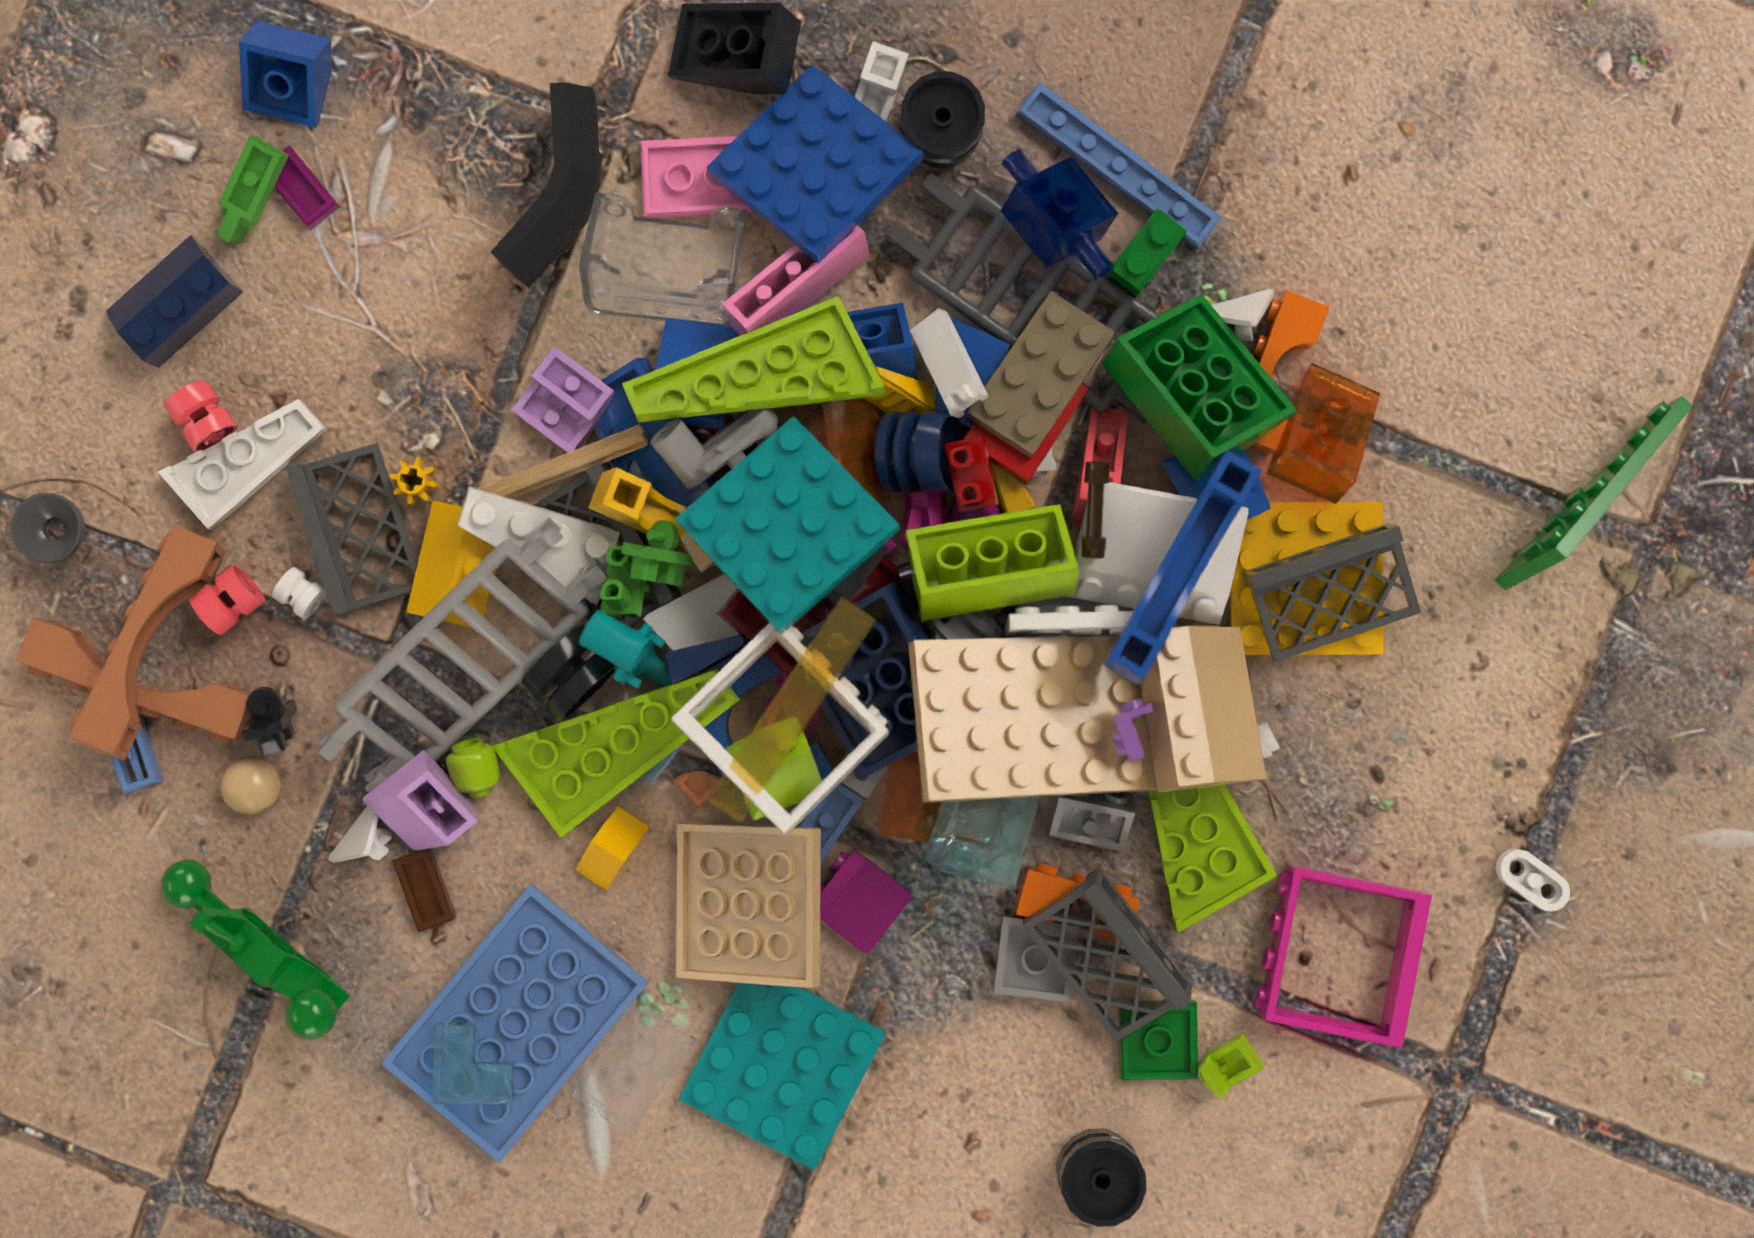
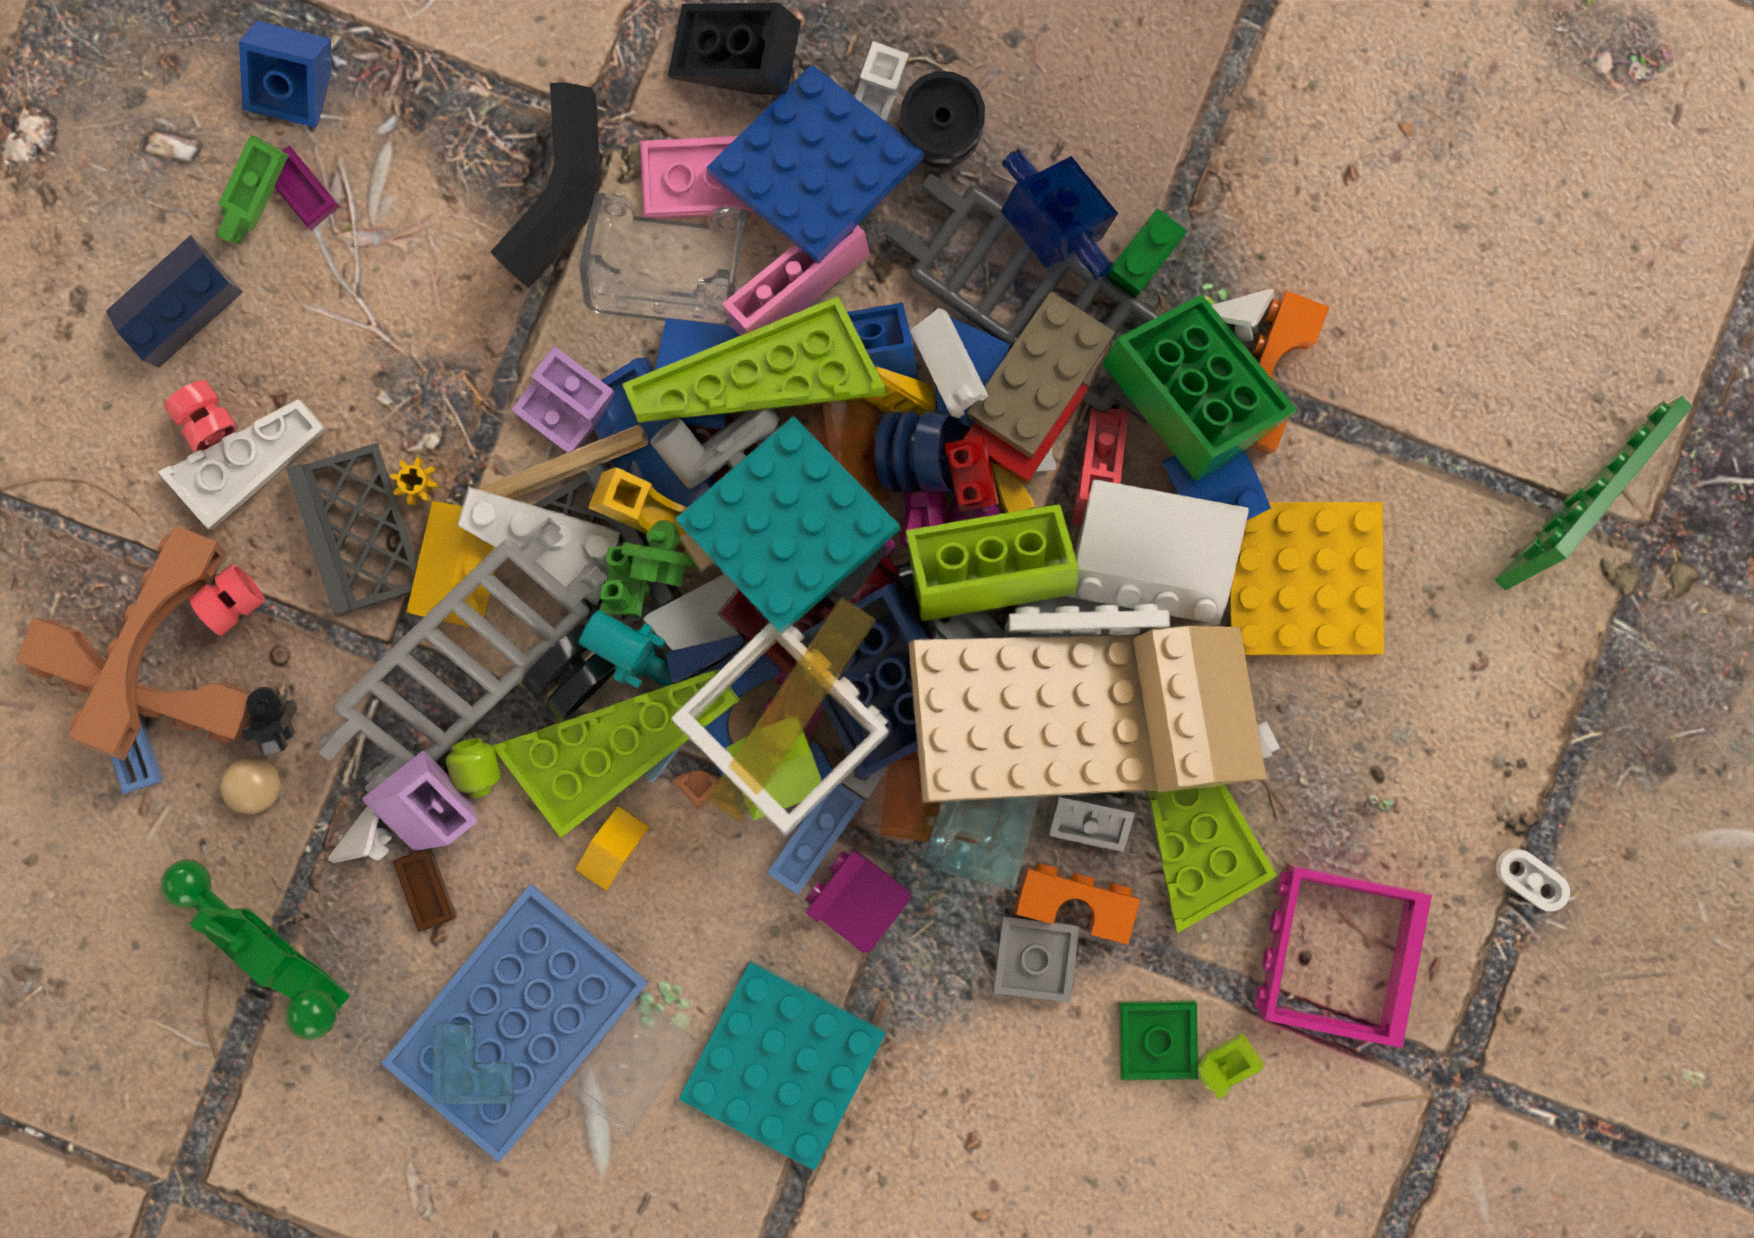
(31, 523): dark grey piece -> none
(299, 593): white wheel -> none
(748, 904): tan plate -> none
(1096, 475): dark brown bar -> none
(1106, 1199): black wheel -> none
(1115, 163): medium blue tile -> none
(1127, 739): medium lavender bracket -> none
(1138, 945): dark grey fence -> none
(1182, 567): blue arch -> none
(1322, 560): dark grey fence -> none
(1325, 435): clear orange slope -> none

